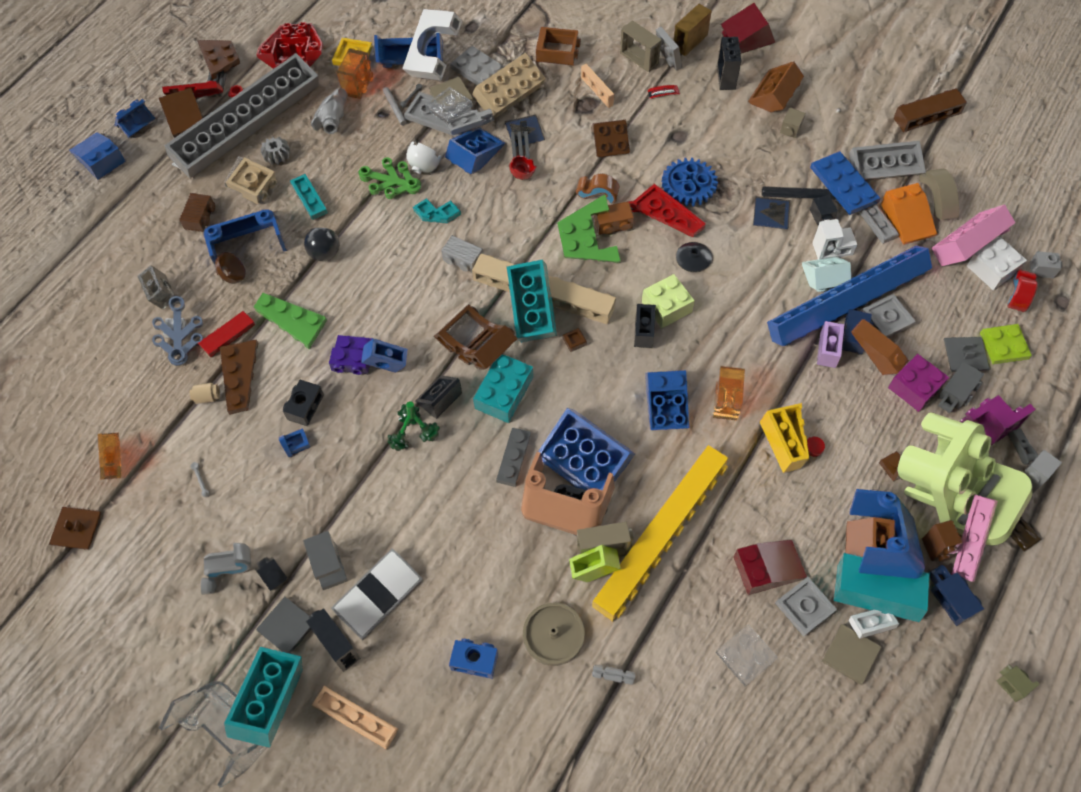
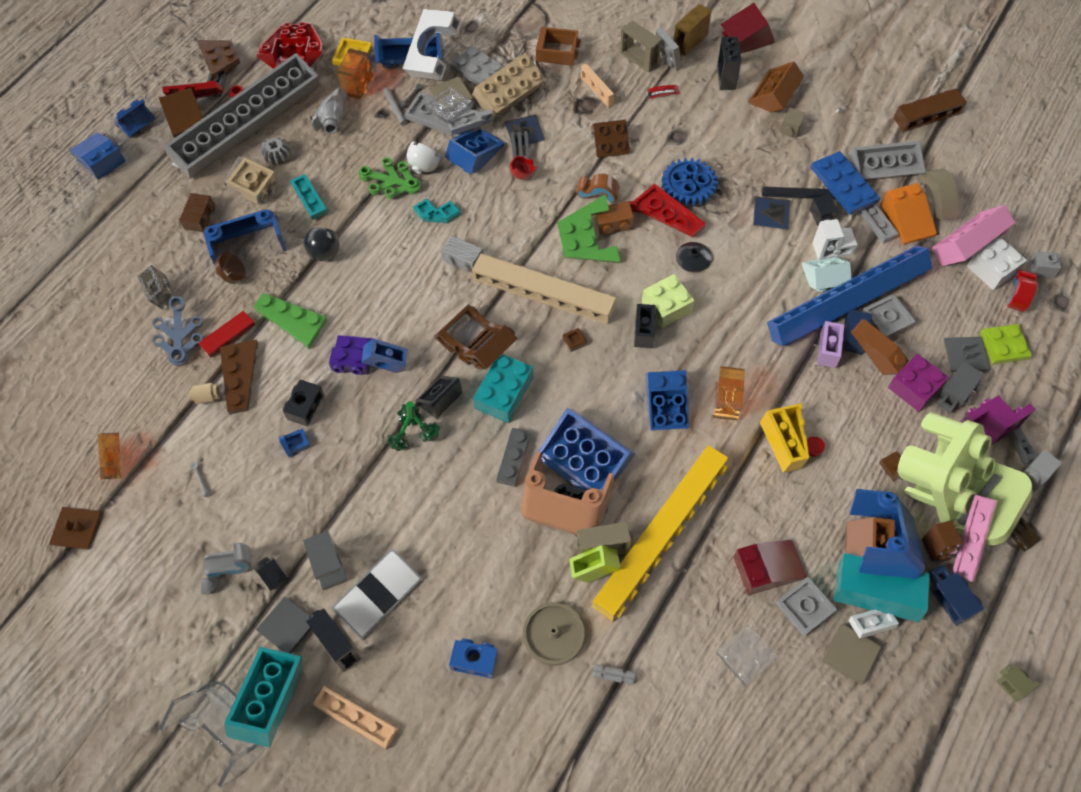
(531, 301): teal brick -> none

